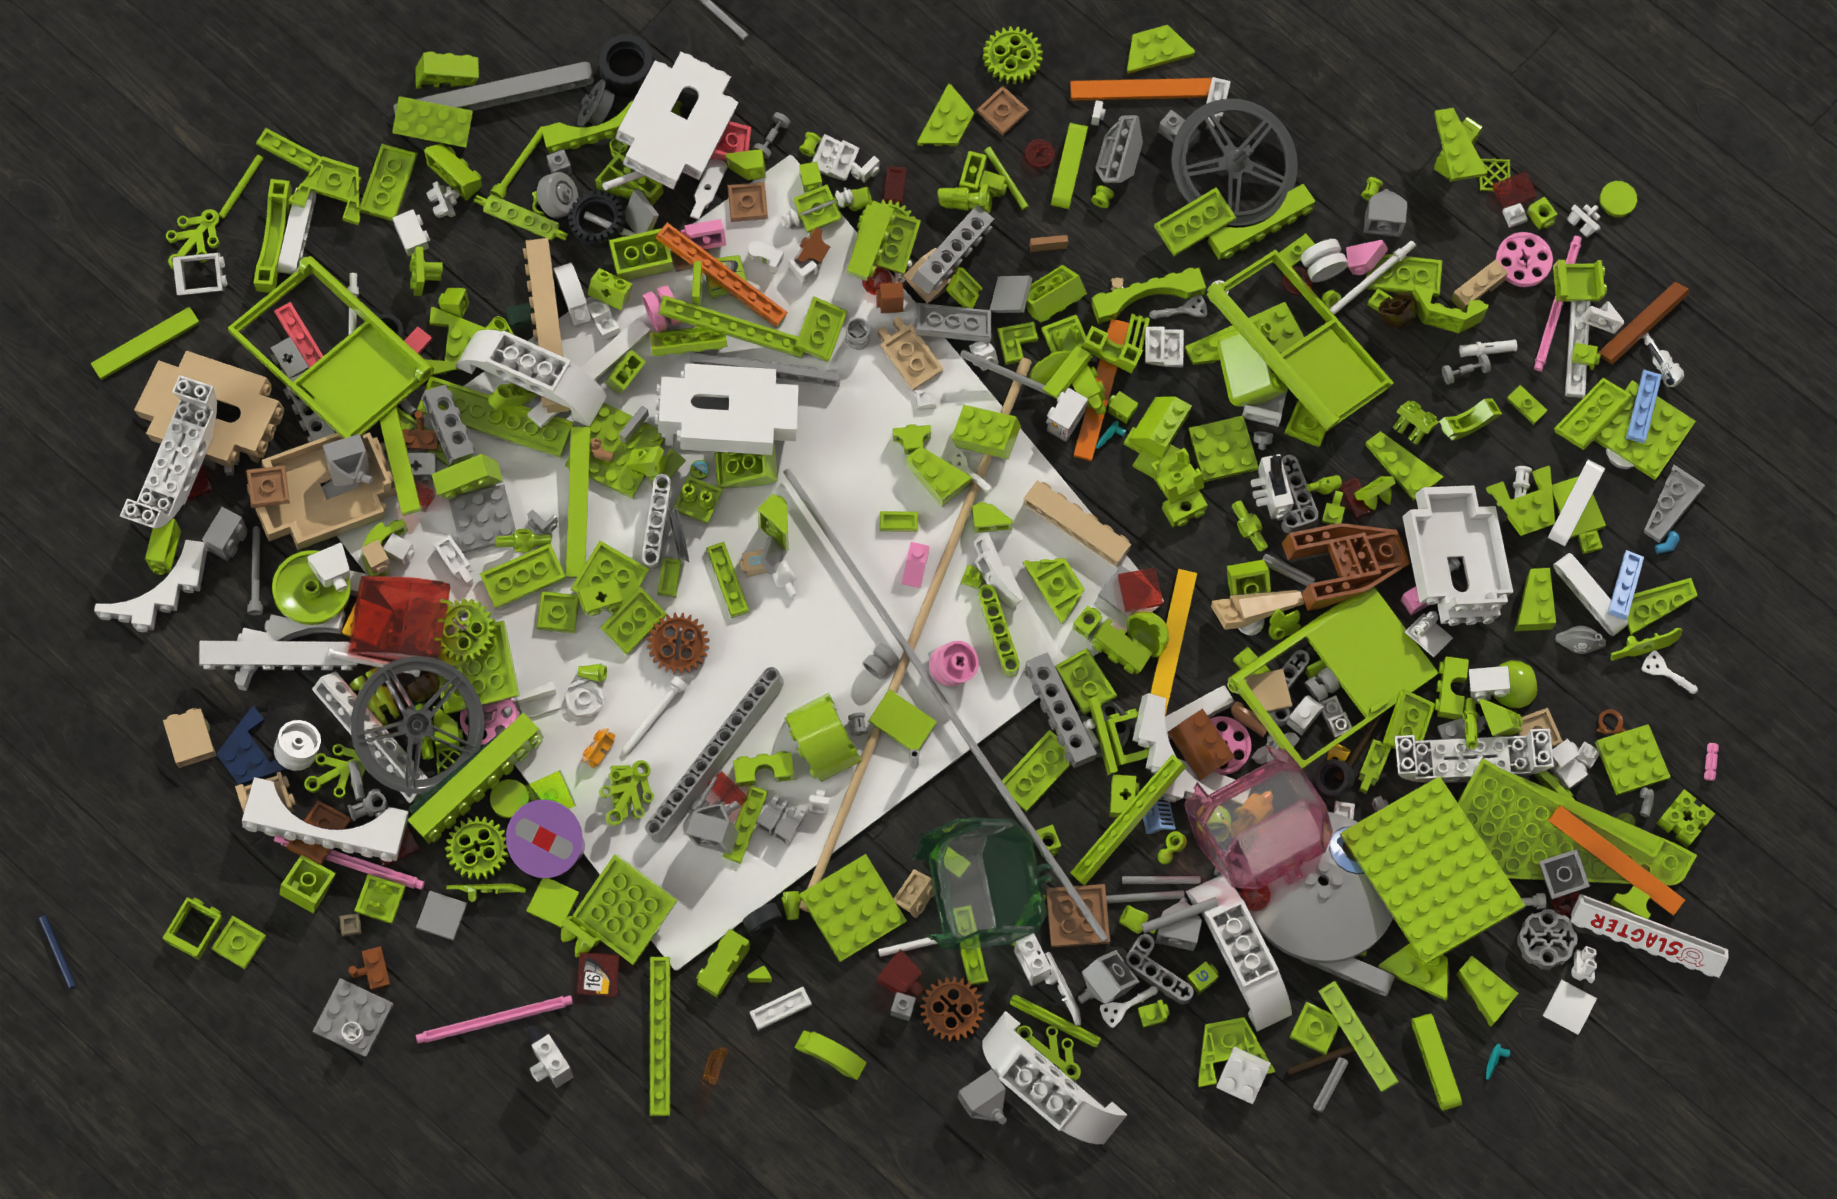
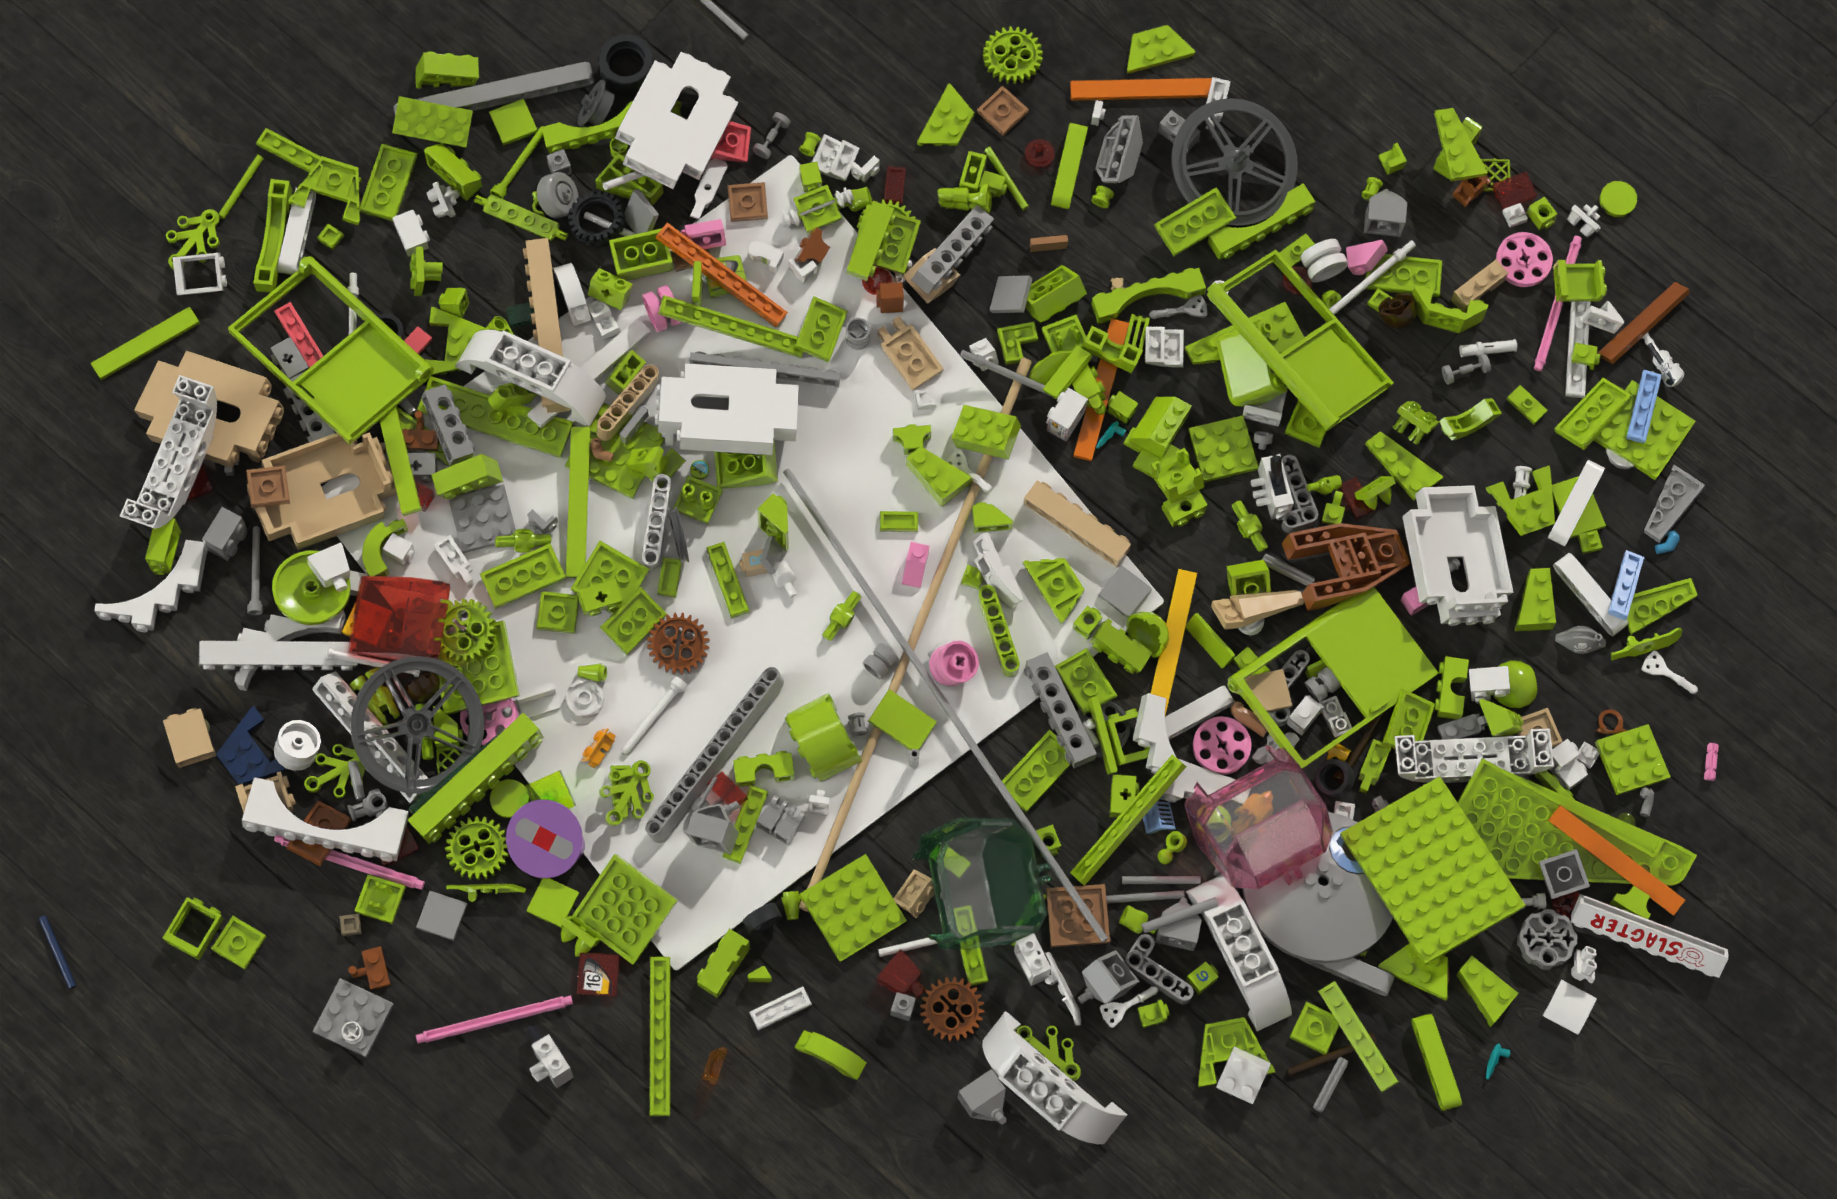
(307, 883): lime slope -> none
(330, 236): none -> lime tile
(347, 461): light grey piece -> none
(376, 556): tan brick -> none
(513, 122): none -> lime tile
(624, 409): none -> tan beam
(685, 340): lime plate -> none
(747, 164): lime slope -> none
(842, 616): none -> lime axle
(953, 322): light grey tile -> none
(964, 288): lime plate -> none
(1055, 1020): lime axle -> none
(1140, 589): clear red tile -> none
(1200, 744): dark orange slope -> none
(1210, 640): none -> lime slope
(1259, 902): clear red gear -> none
(1283, 625): lime plate -> none
(1393, 159): none -> lime panel
(1428, 633): white hinge -> none
(1470, 189): none -> dark orange brick
(1470, 717): lime pin -> none
(1697, 818): lime brick -> none

